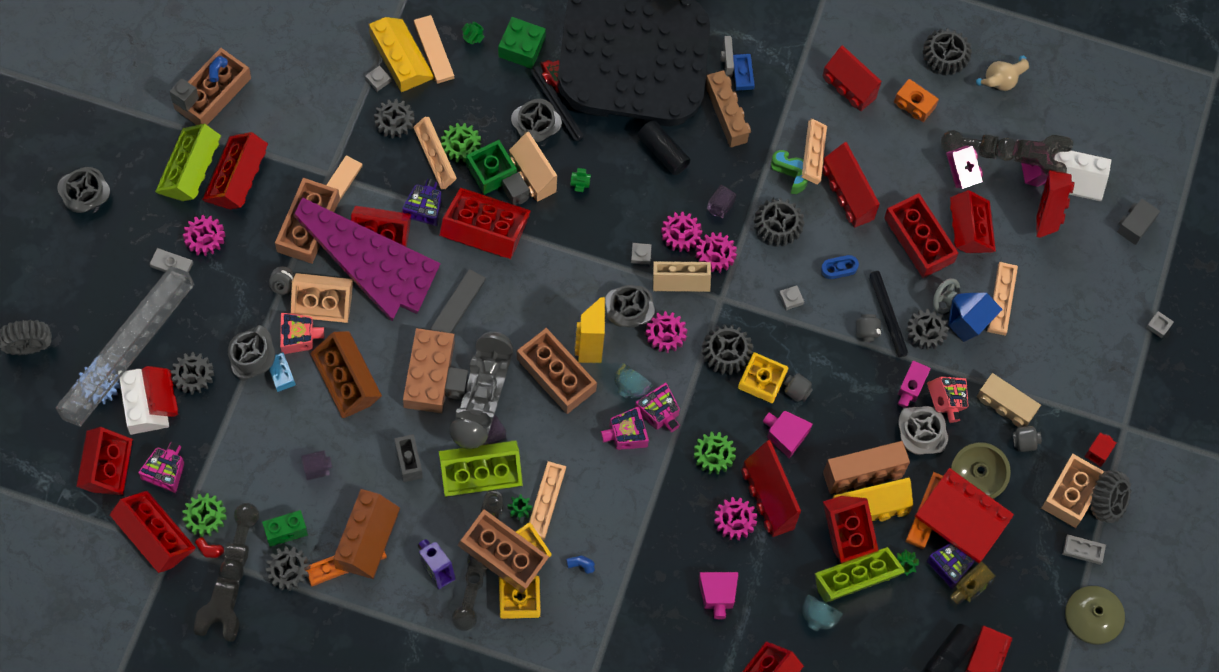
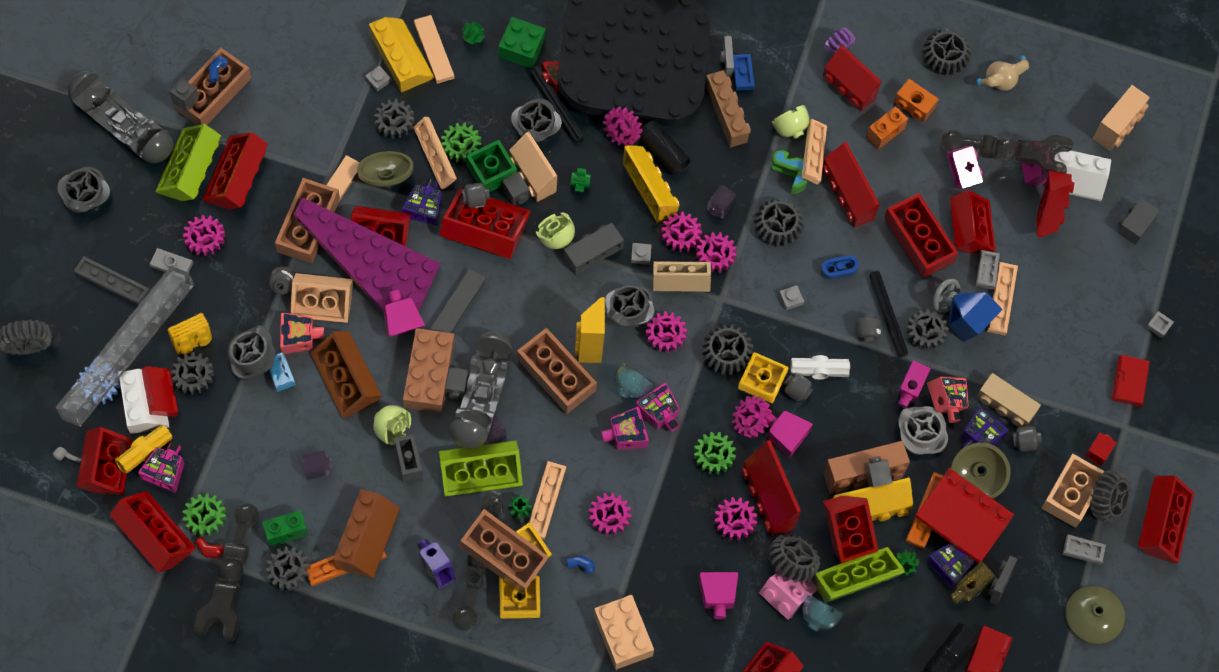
(60, 453): none -> light grey hand
(111, 280): none -> dark grey tile
(119, 118): none -> dark grey piece
(143, 448): none -> yellow piece
(190, 334): none -> yellow brick
(385, 168): none -> olive dish
(391, 423): none -> yellowish green cylinder
(401, 315): none -> dark pink torso
(475, 195): none -> dark grey head
(556, 231): none -> yellowish green cylinder
(593, 248): none -> dark grey brick
(604, 509): none -> dark pink gear
(622, 126): none -> dark pink gear
(623, 632): none -> light nougat brick
(650, 183): none -> yellow slope
(752, 416): none -> dark pink gear
(786, 594): none -> bright pink bracket
(792, 122): none -> yellowish green cylinder
(793, 558): none -> dark grey gear
(820, 367): none -> white piece
(839, 38): none -> medium lavender gear
(877, 472): none -> dark grey brick
(886, 127): none -> orange brick
(983, 429): none -> torso
(987, 269): none -> light grey plate
(1002, 579): none -> dark grey plate
(1122, 118): none -> light nougat brick
(1130, 380): none -> red piece
(1166, 518): none -> red slope

